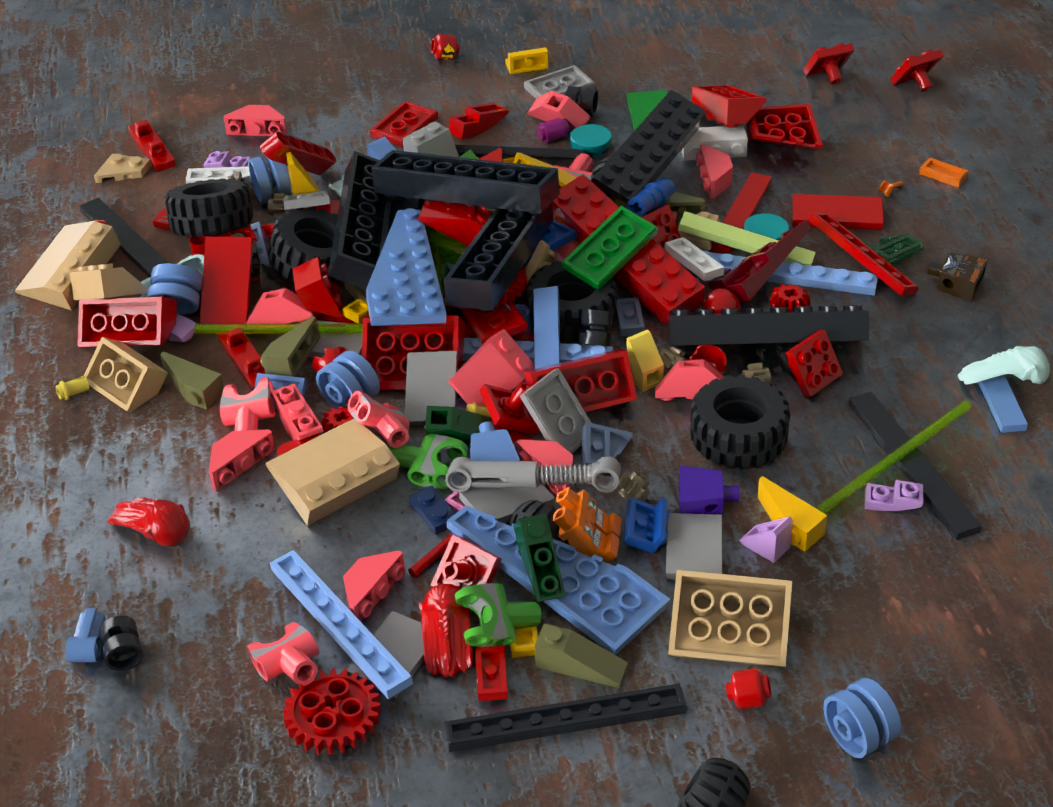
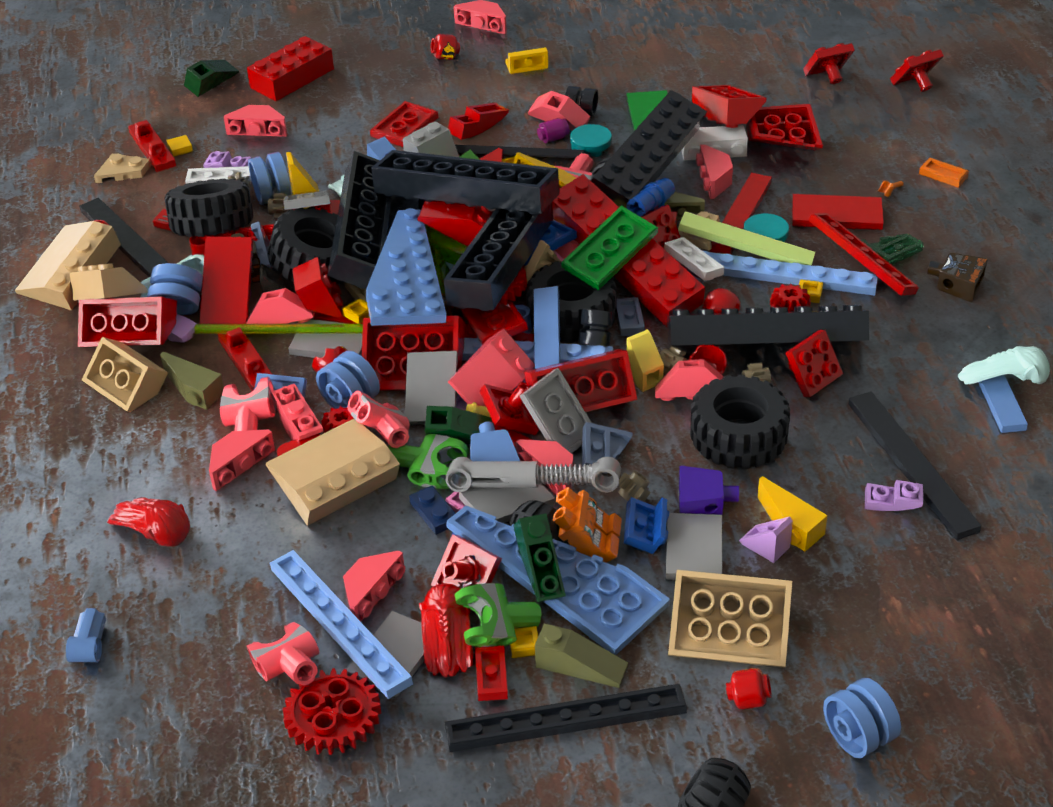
(72, 387): light yellow pin -> none
(121, 643): black wheel -> none
(179, 145): none -> yellow tile
(207, 75): none -> dark green slope
(290, 68): none -> red brick
(291, 350): olive slope -> none
(311, 156): red beam -> none
(429, 558): red bar -> none
(481, 15): none -> coral slope
(558, 82): light grey tile -> none
(757, 268): dark red wedge -> none
(813, 288): none -> yellow tile
(893, 457): clear neon green piece -> none

